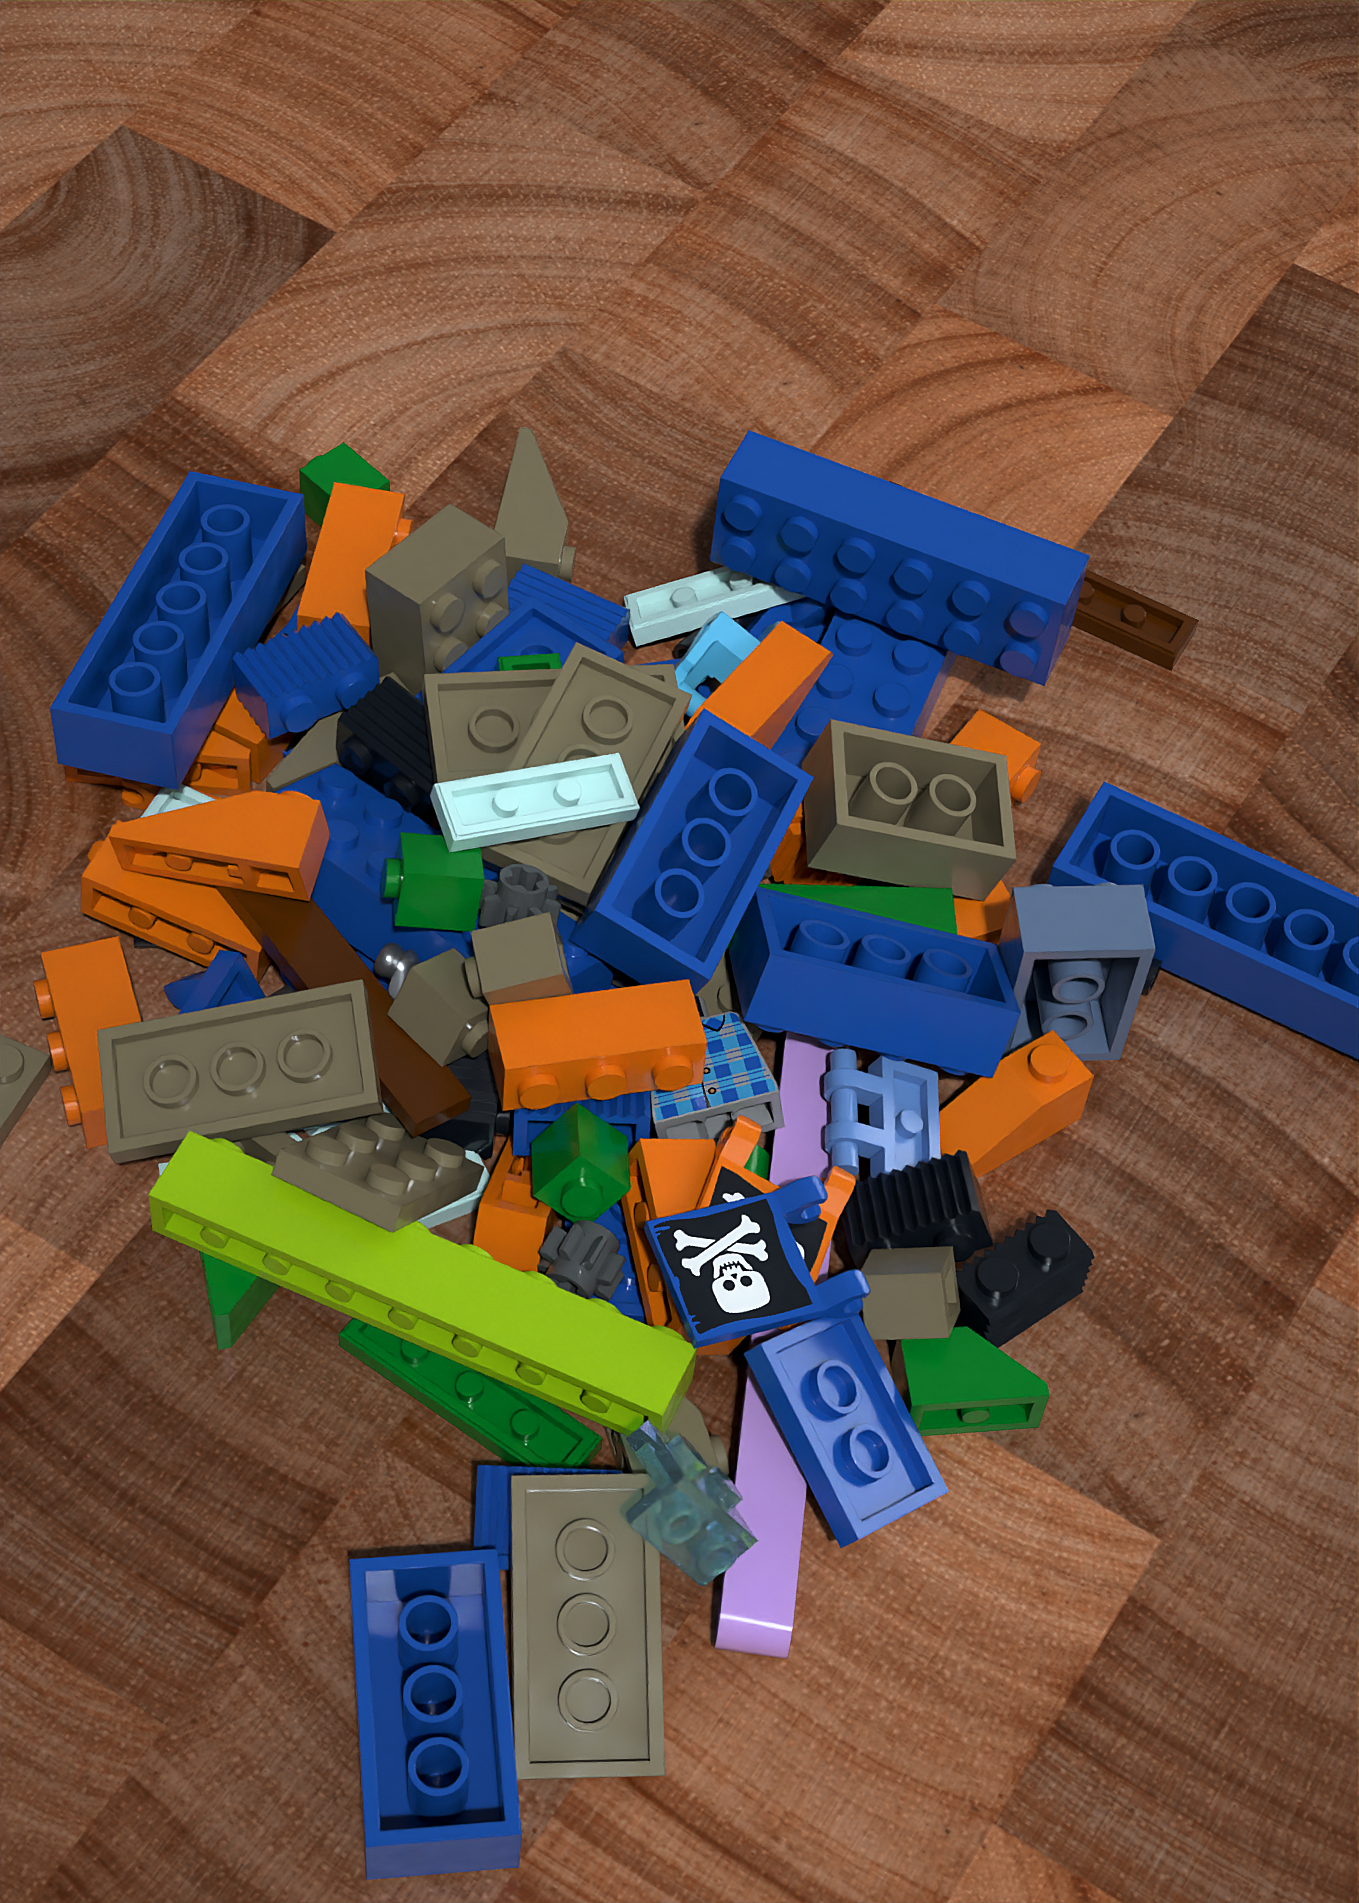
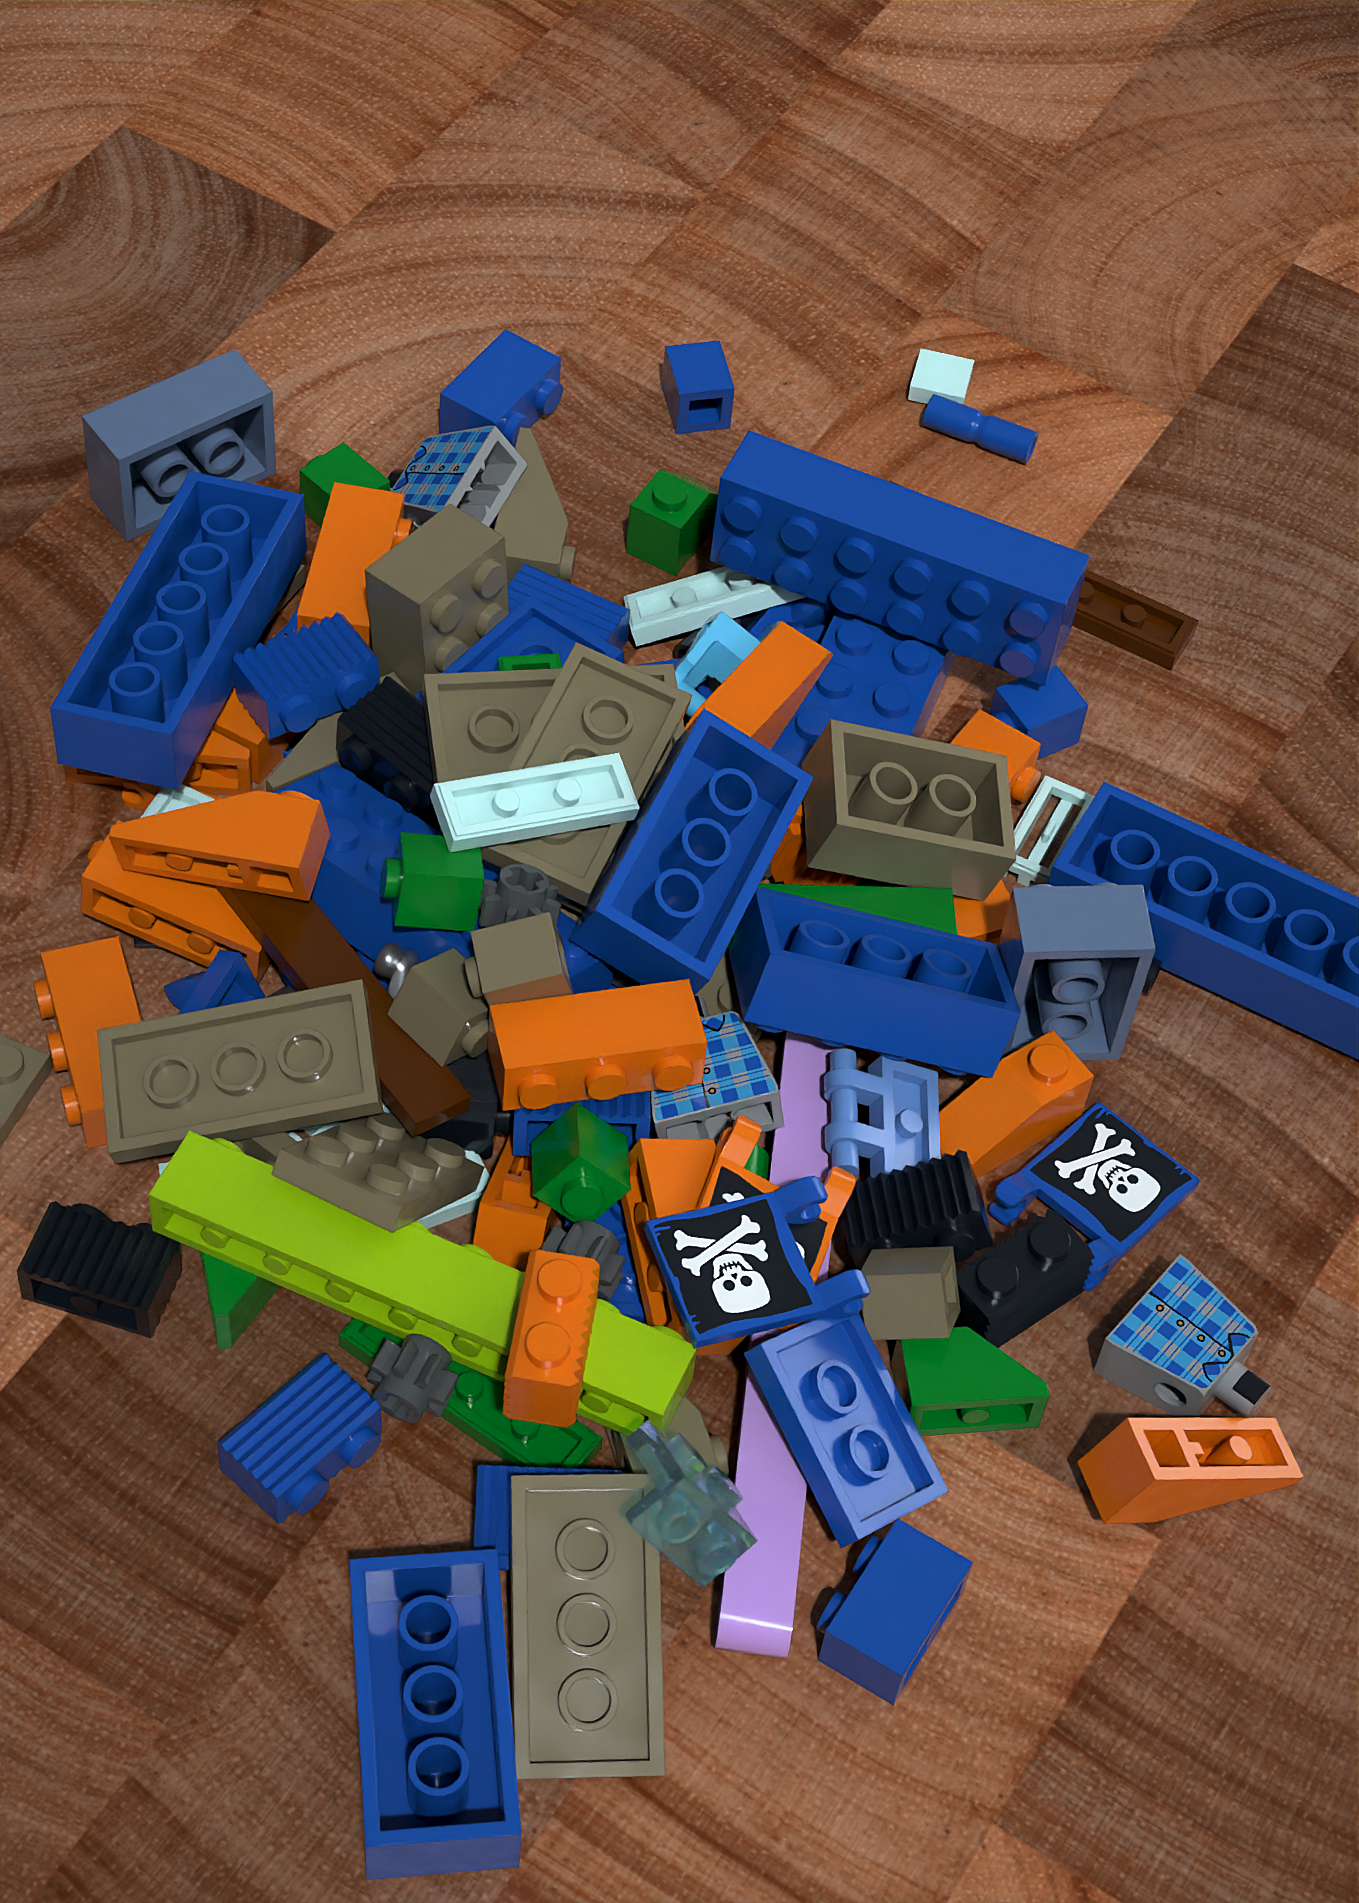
(100, 1268): none -> black brick
(198, 421): none -> sand blue brick
(302, 1440): none -> blue brick
(412, 1378): none -> dark grey gear
(459, 468): none -> torso
(503, 388): none -> blue brick
(551, 1338): none -> orange brick
(670, 520): none -> green slope
(697, 387): none -> blue brick
(893, 1609): none -> blue brick
(940, 375): none -> light aqua tile
(974, 426): none -> blue piece
(1031, 868): none -> light aqua tile
(1045, 713): none -> blue brick
(1103, 1183): none -> flag
(1184, 1347): none -> torso
(1185, 1465): none -> orange slope

